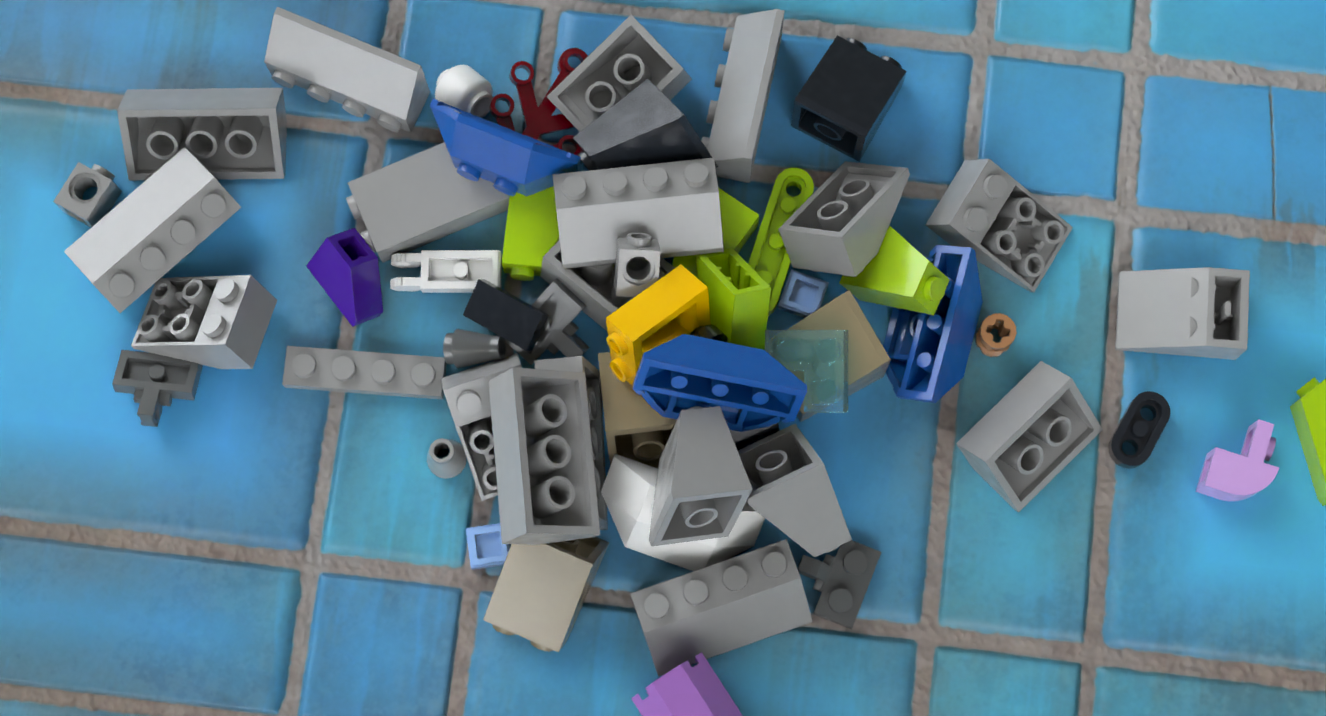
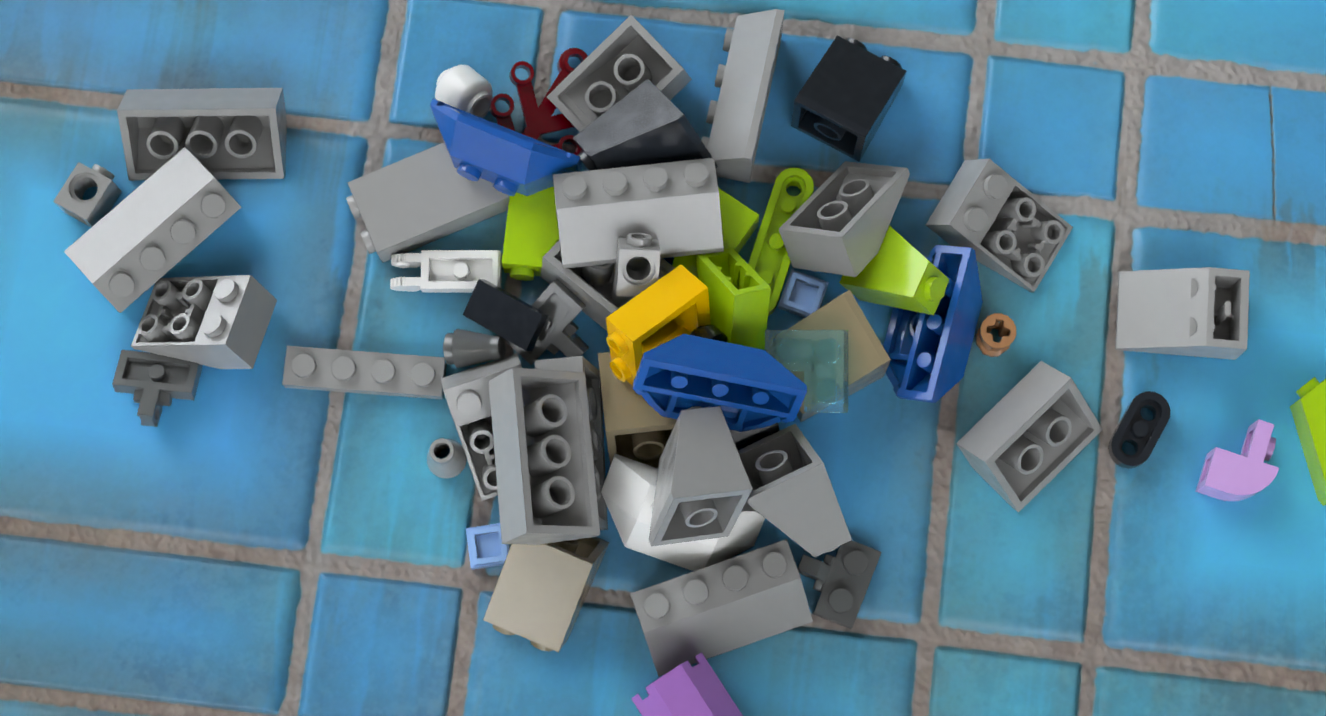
(345, 71): slope -> none
(349, 275): dark purple slope -> none

